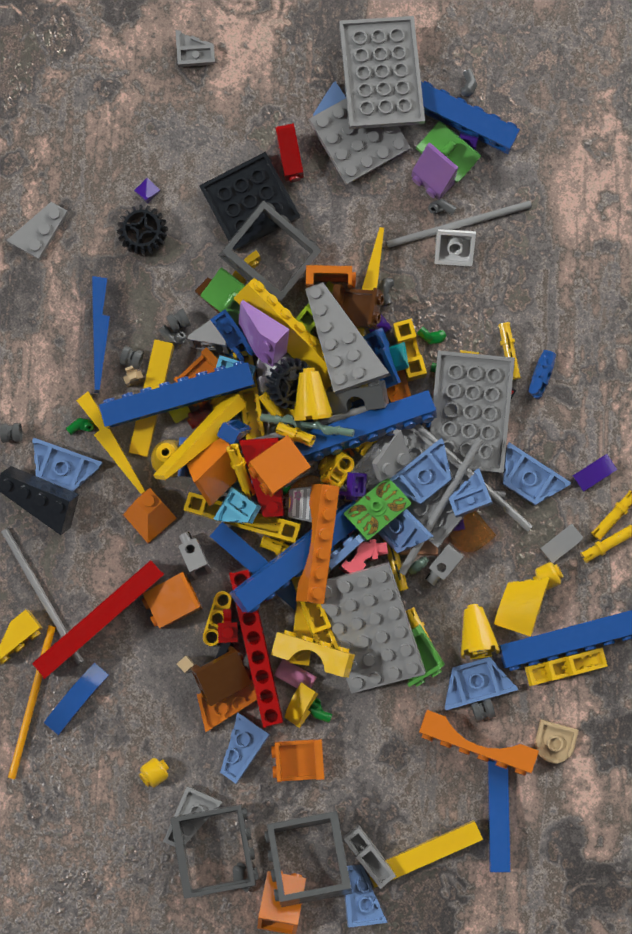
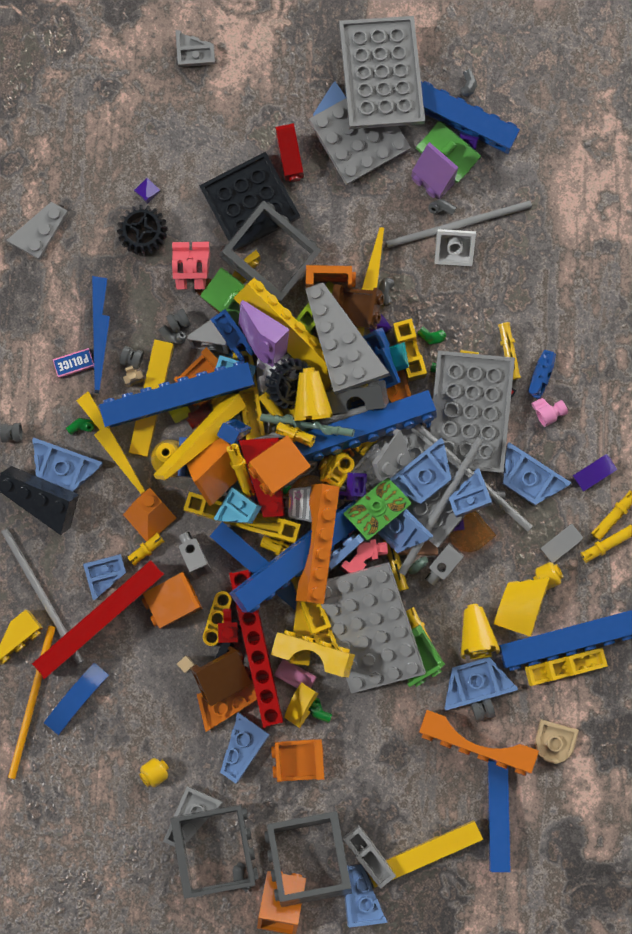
(73, 363): none -> tile
(103, 573): none -> medium blue wing
(146, 549): none -> yellow pin
(190, 264): none -> coral hips
(548, 414): none -> bright pink piece

